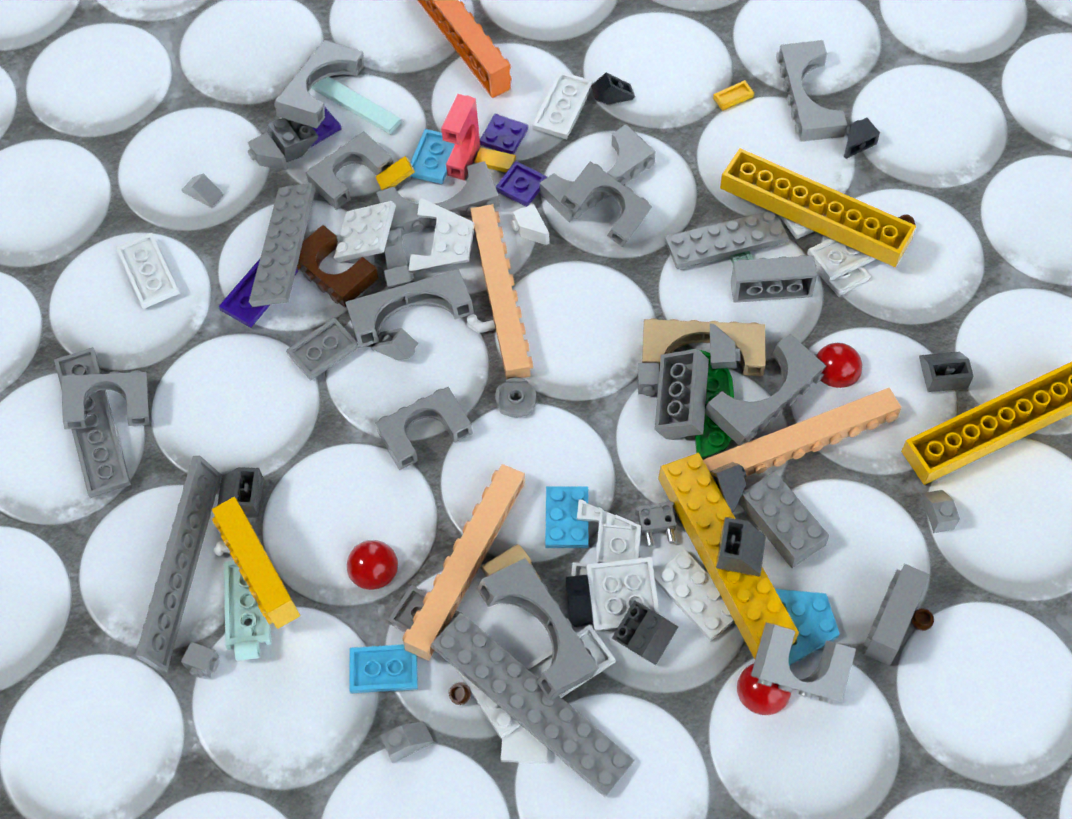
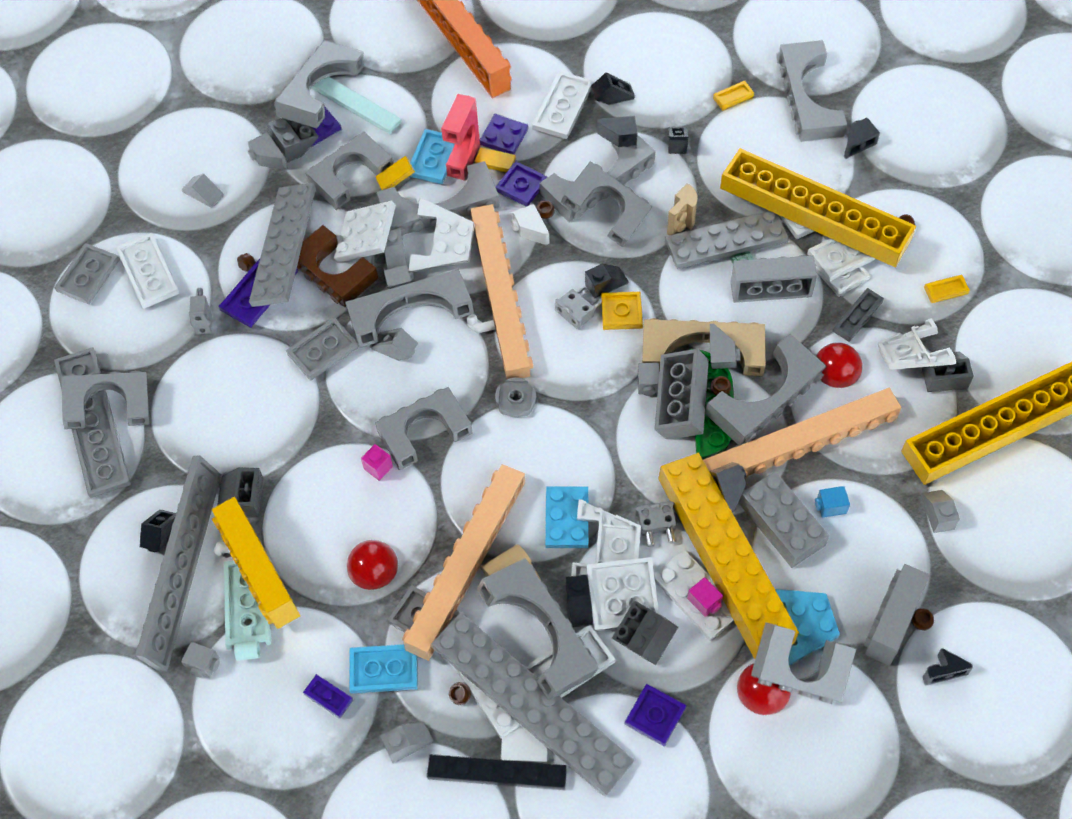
(87, 273): none -> light grey plate
(156, 530): none -> black slope
(200, 313): none -> light grey piece
(245, 262): none -> reddish brown plate
(328, 696): none -> dark purple plate
(376, 462): none -> dark pink brick
(496, 772): none -> black plate
(545, 209): none -> reddish brown plate
(576, 308): none -> light grey piece
(604, 279): none -> black slope
(618, 130): none -> slope
(621, 310): none -> yellow tile
(655, 715): none -> dark purple plate
(677, 140): none -> black slope
(683, 212): none -> tan brick
(705, 597): none -> dark pink brick
(720, 384): none -> reddish brown plate
(740, 547): dark grey slope -> none
(832, 501): none -> dark azure brick
(858, 314): none -> dark grey plate
(909, 352): none -> white wing
(946, 288): none -> yellow tile
(951, 667): none -> black slope

